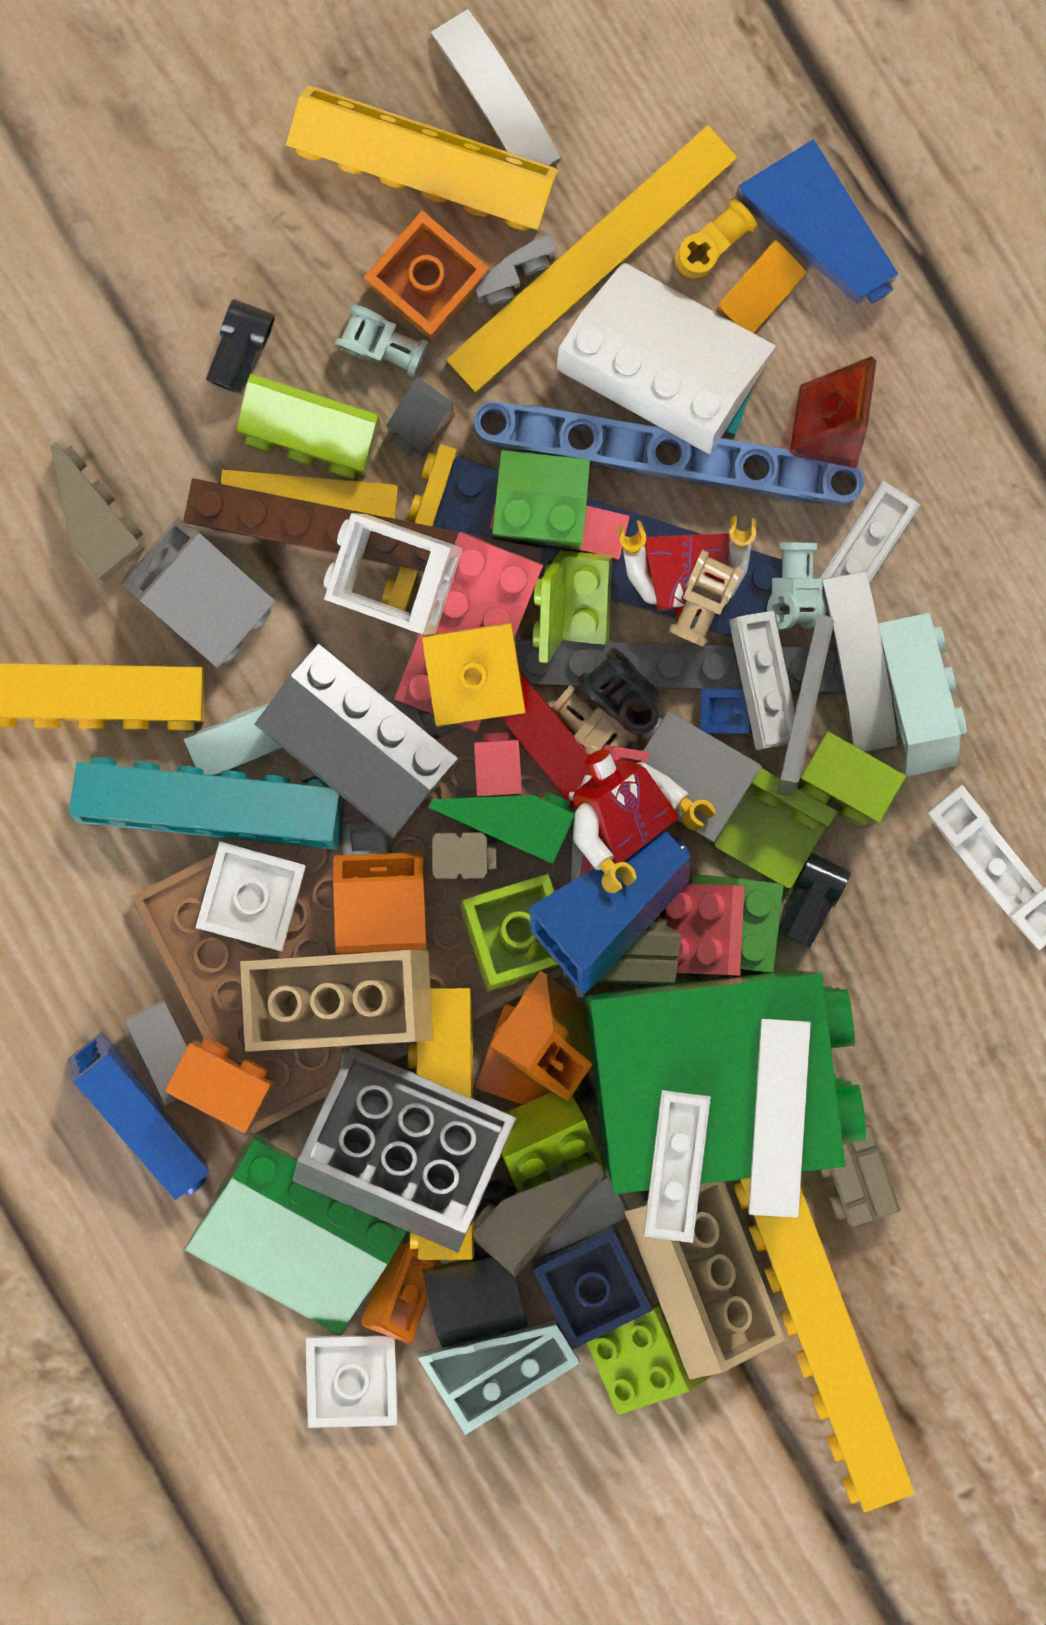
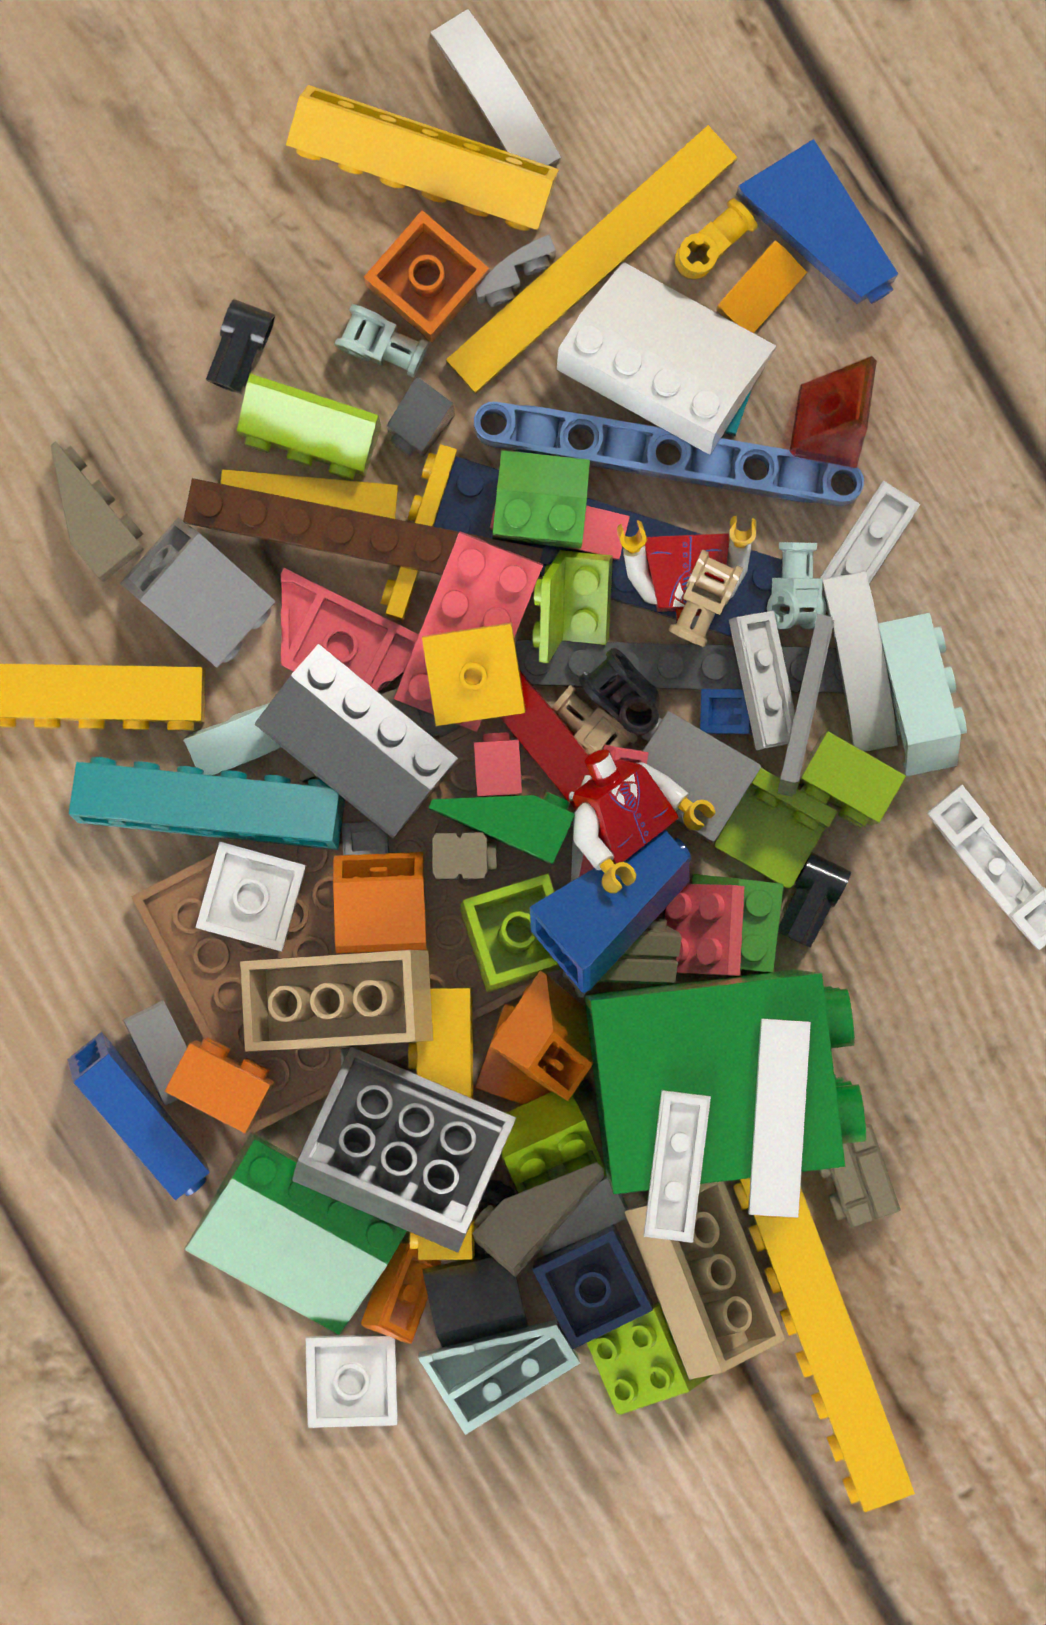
(354, 635): none -> coral wing
(433, 587): white window -> none

